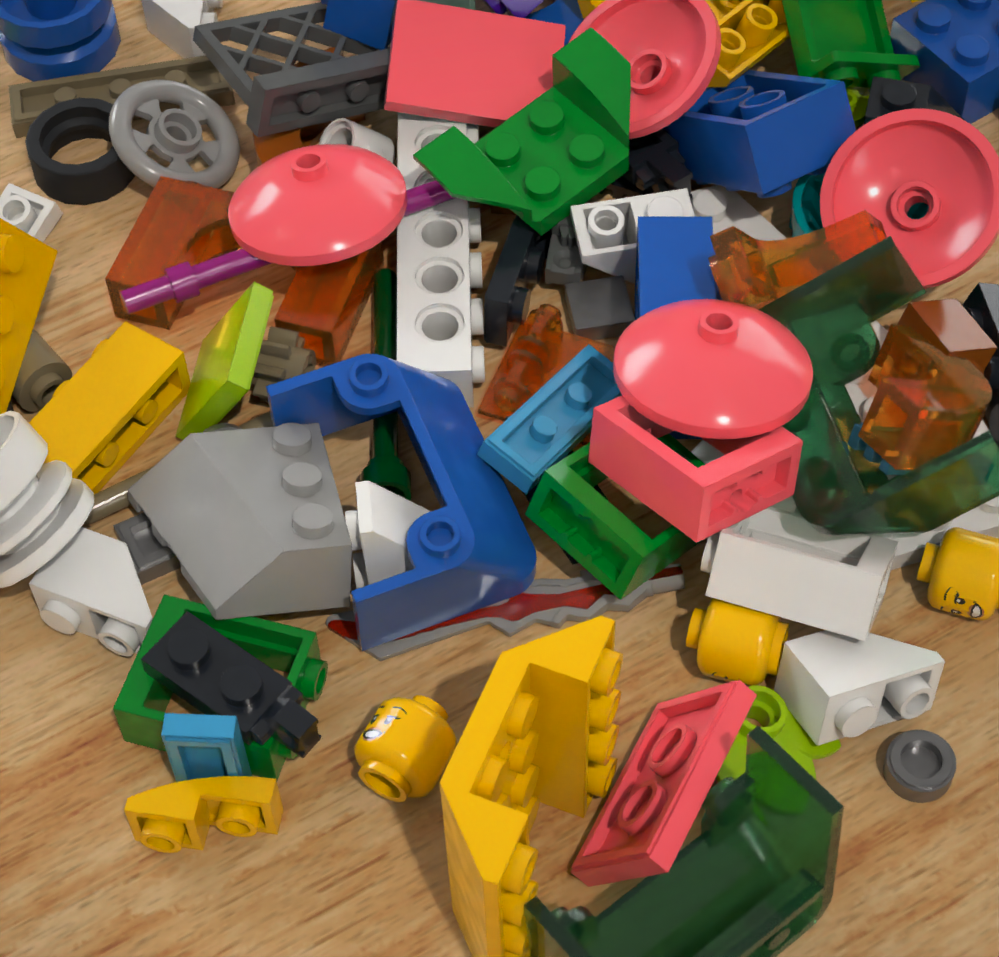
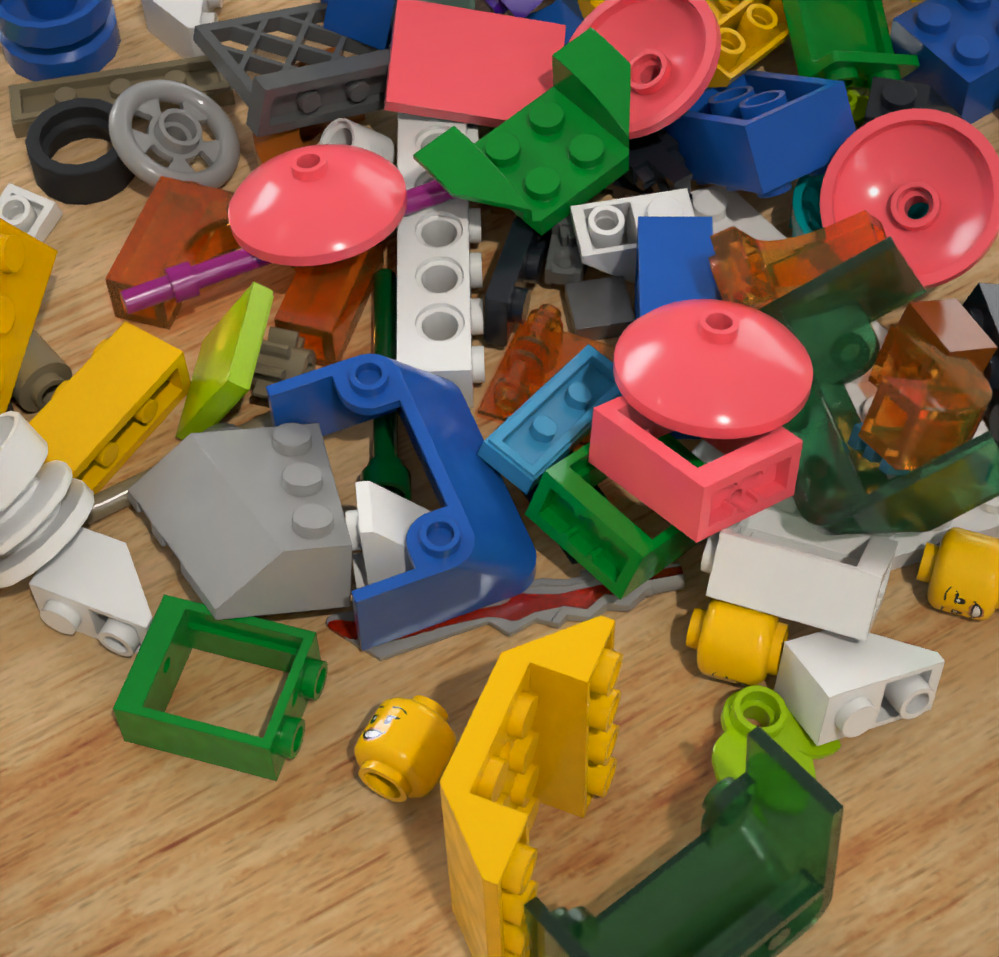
(146, 552): flat silver tile -> none
(182, 811): yellow slope -> none
(204, 746): dark azure tile -> none
(229, 681): black hinge -> none
(663, 785): coral tile -> none
(919, 766): flat silver tile -> none

